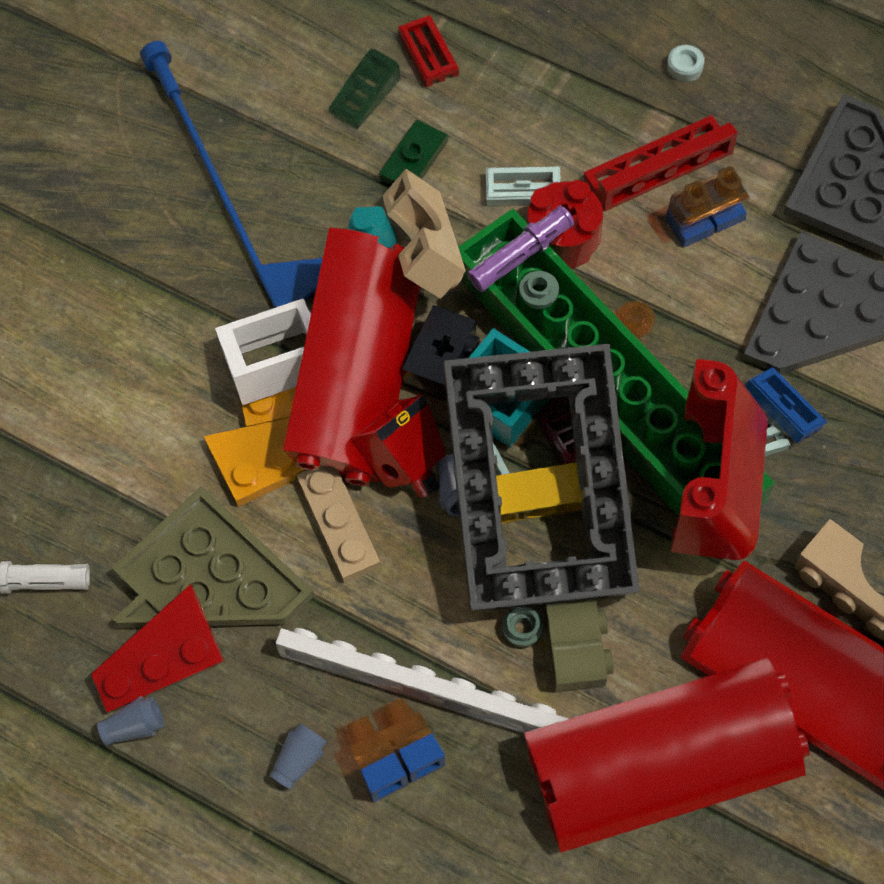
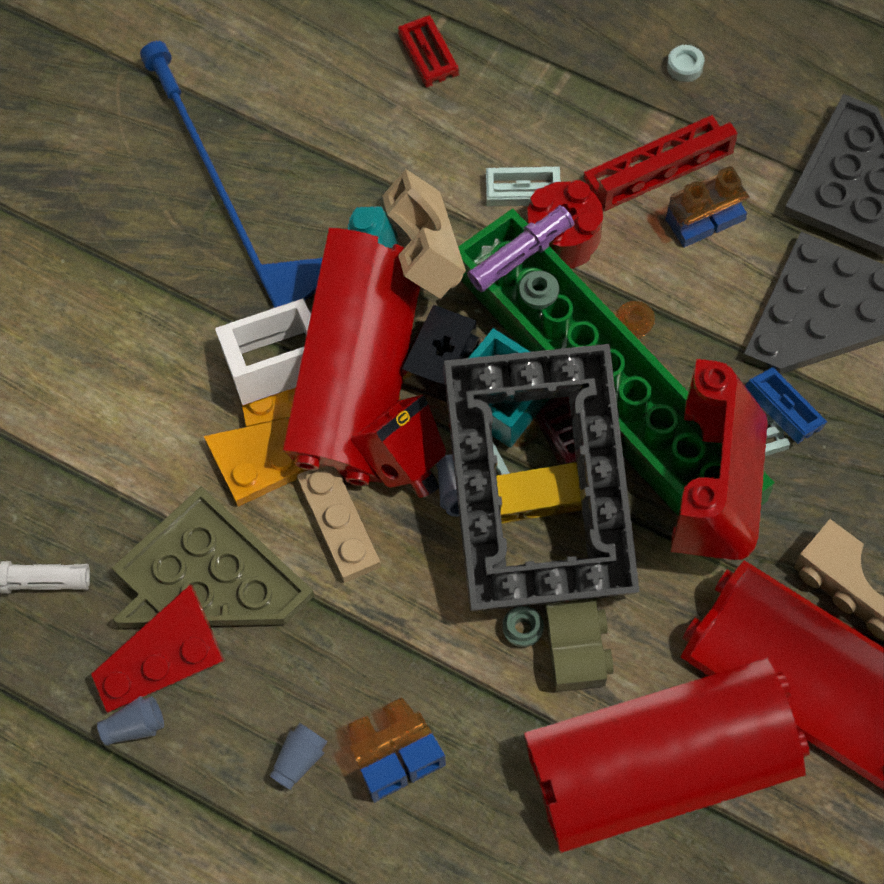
(379, 70): clear green slope -> none
(414, 152): dark green plate -> none
(415, 683): white plate -> none

